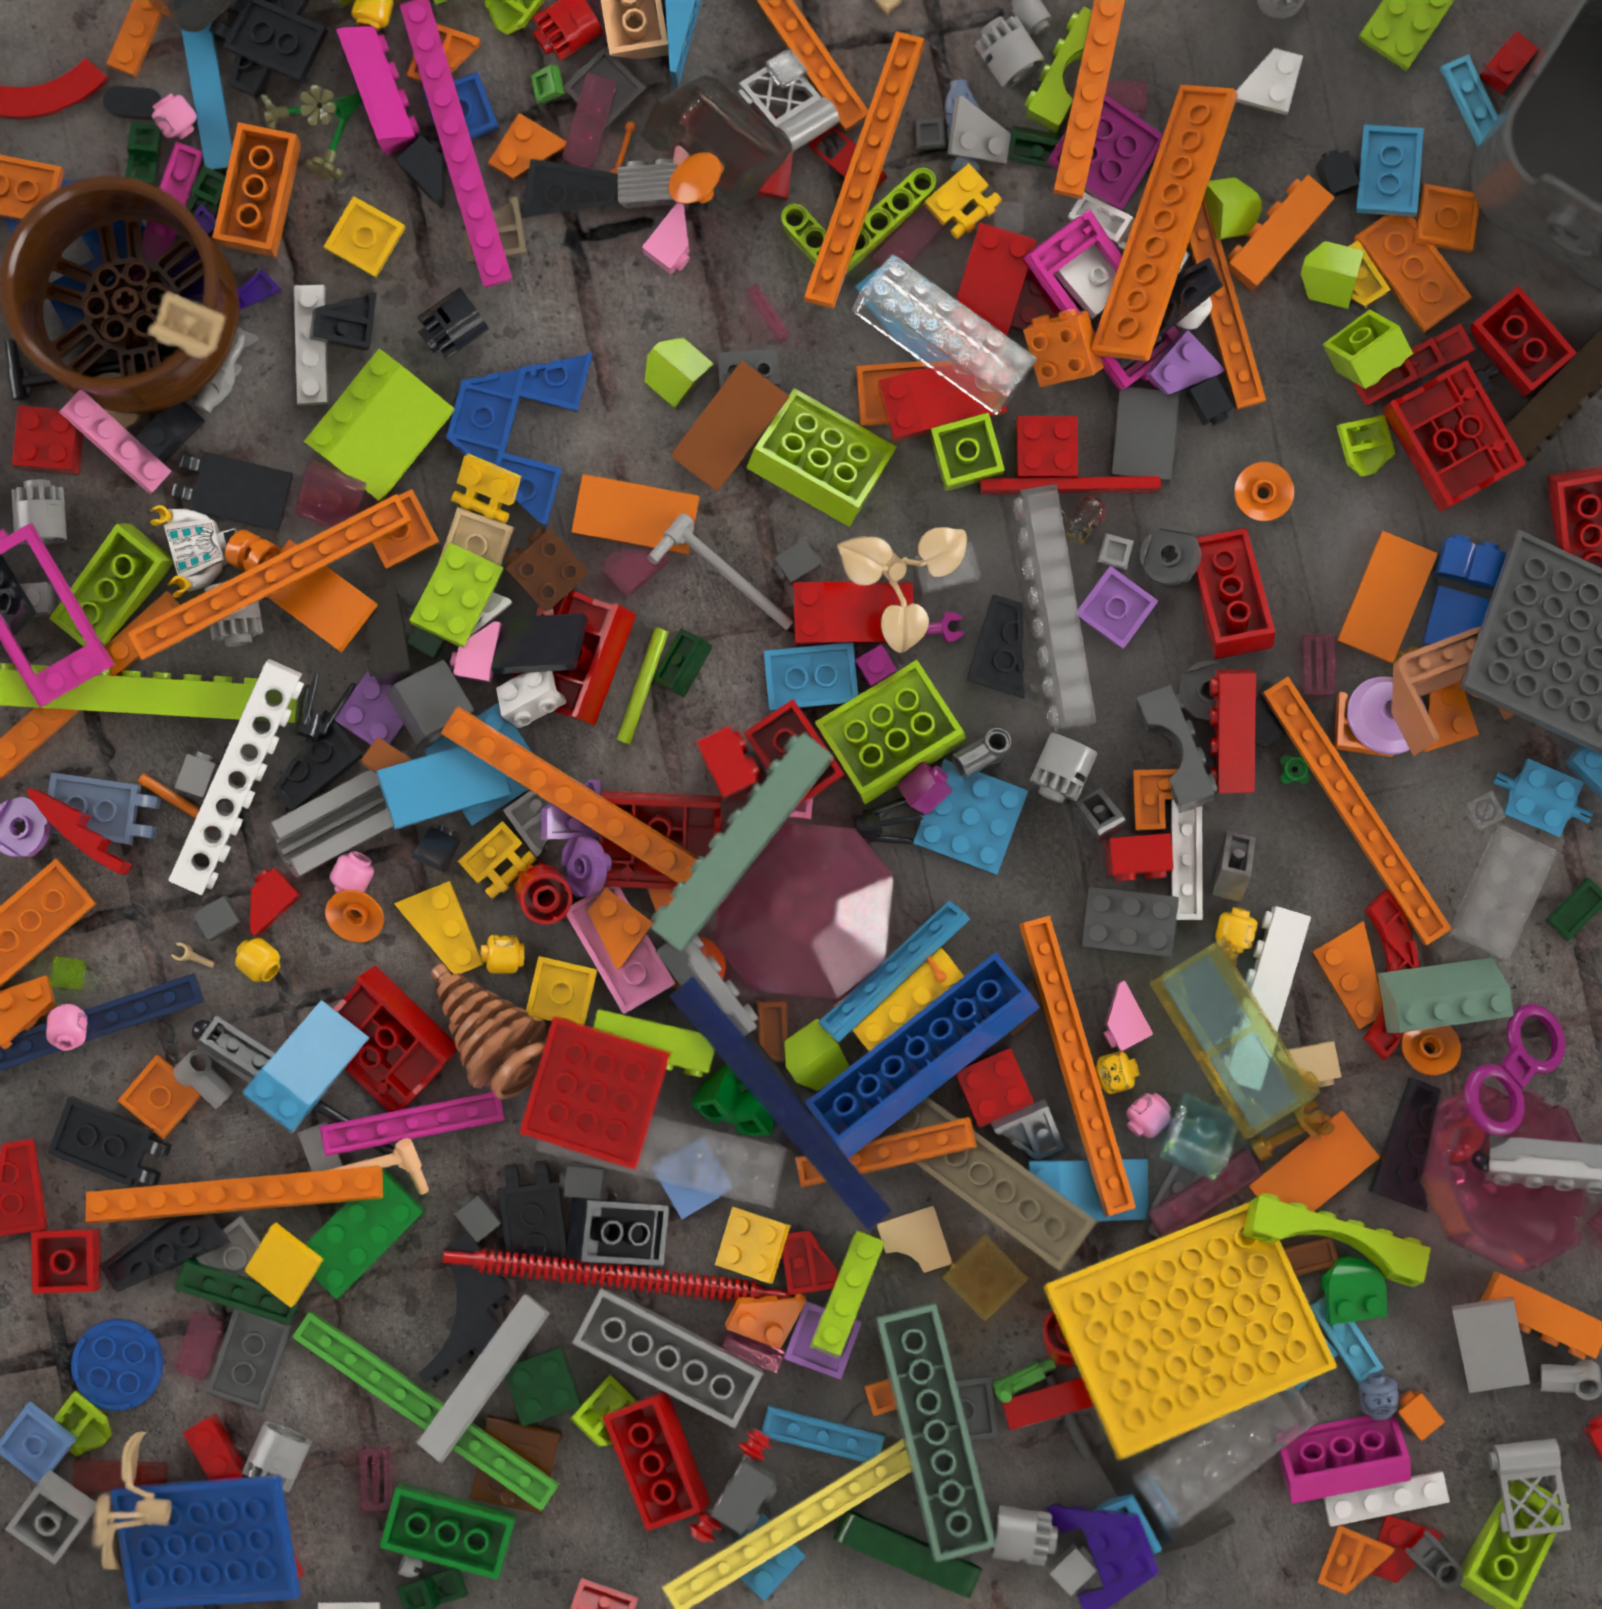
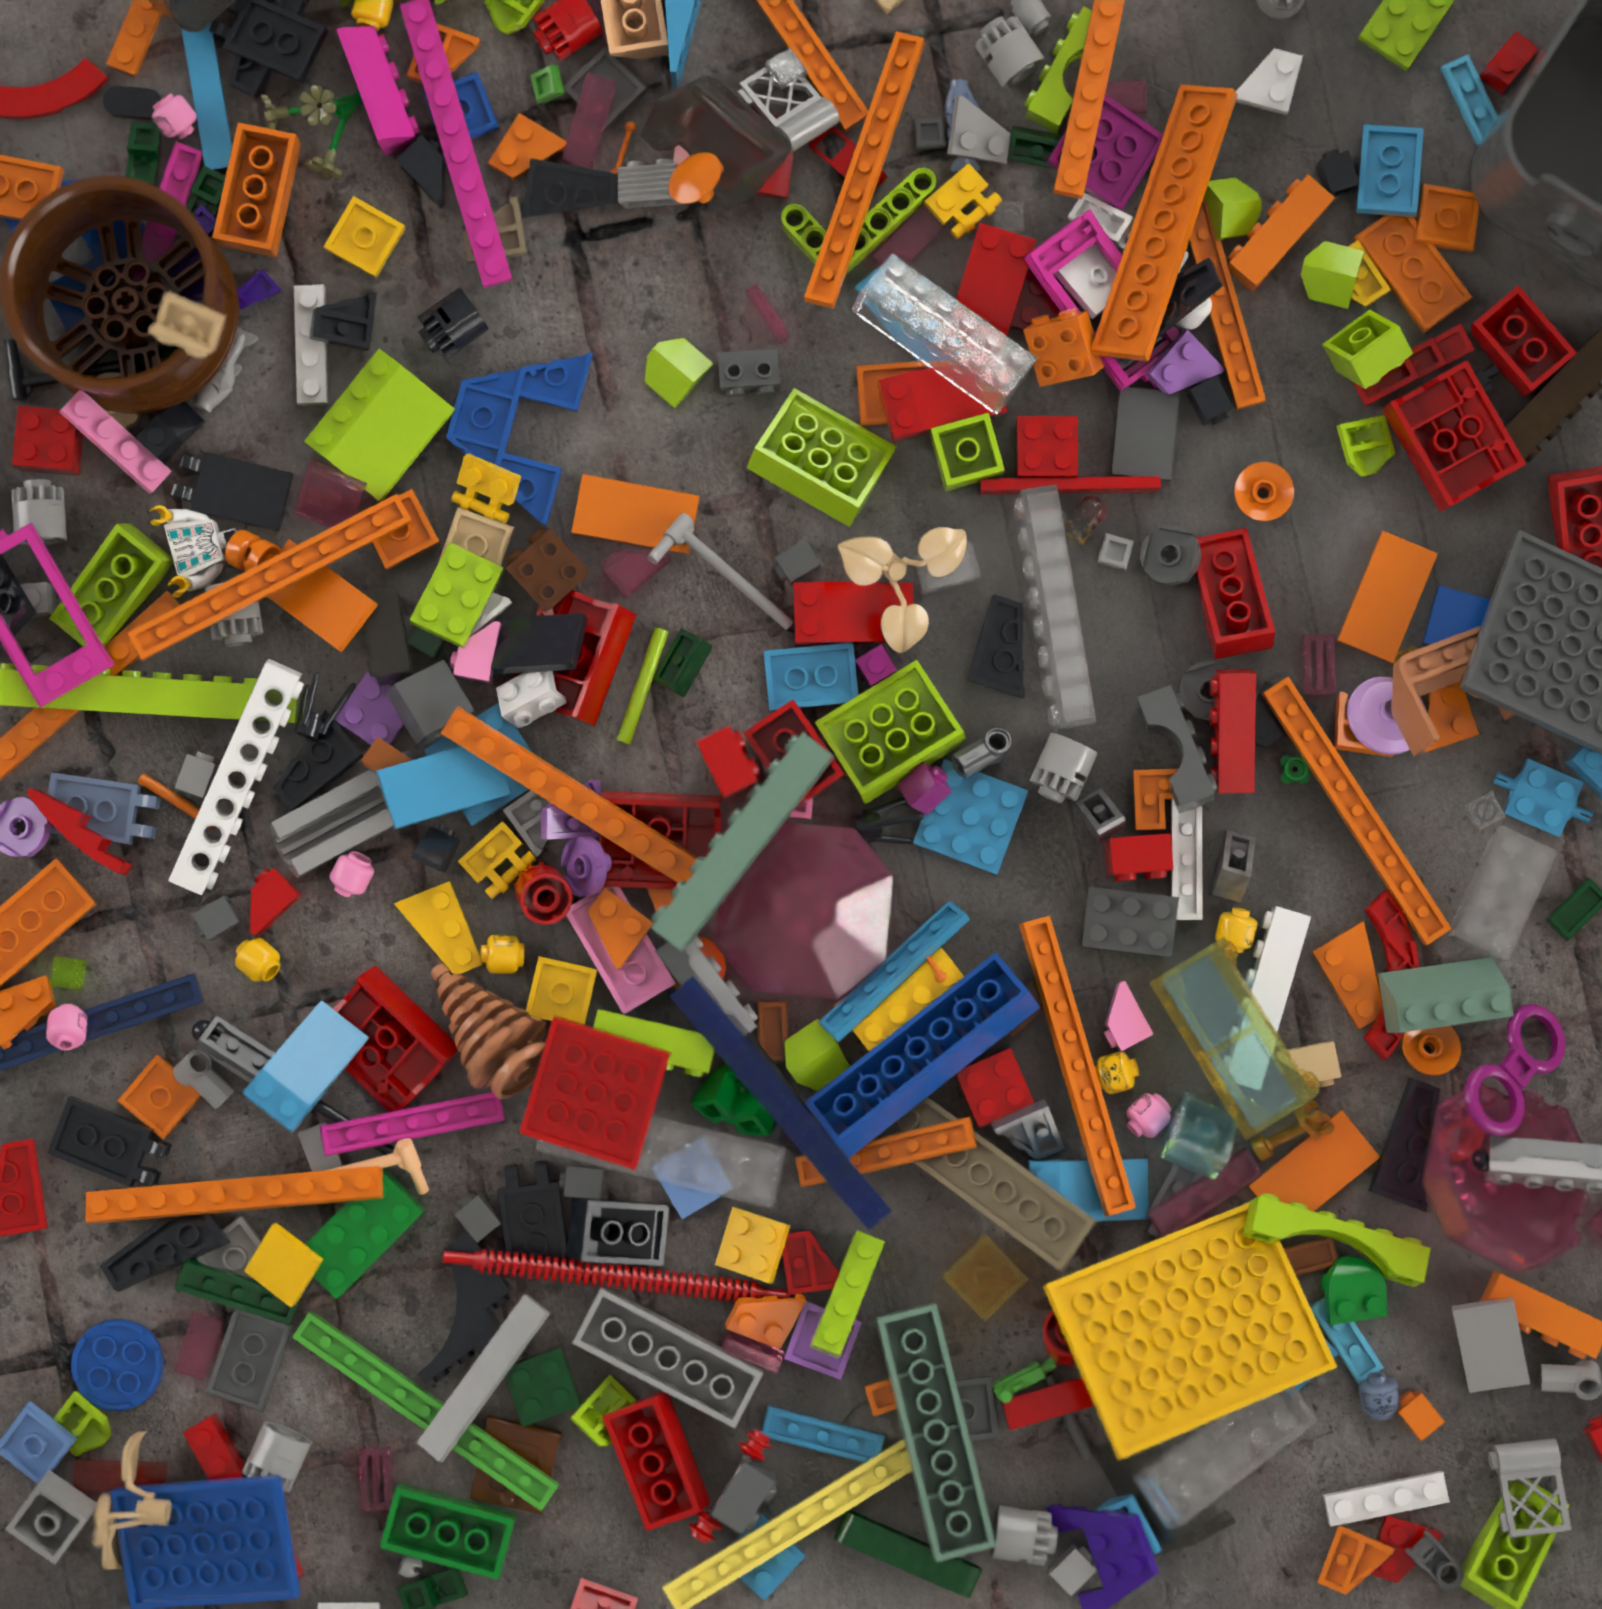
(66, 1260): red brick -> none
(192, 956): tan hand -> none
(350, 924): orange dish -> none
(669, 242): bright pink slope -> none
(729, 425): dark orange tile -> none
(917, 1236): tan tile -> none
(941, 627): magenta bar -> none
(1116, 607): medium lavender plate -> none
(1345, 1458): dark pink slope -> none
(1470, 562): blue brick -> none

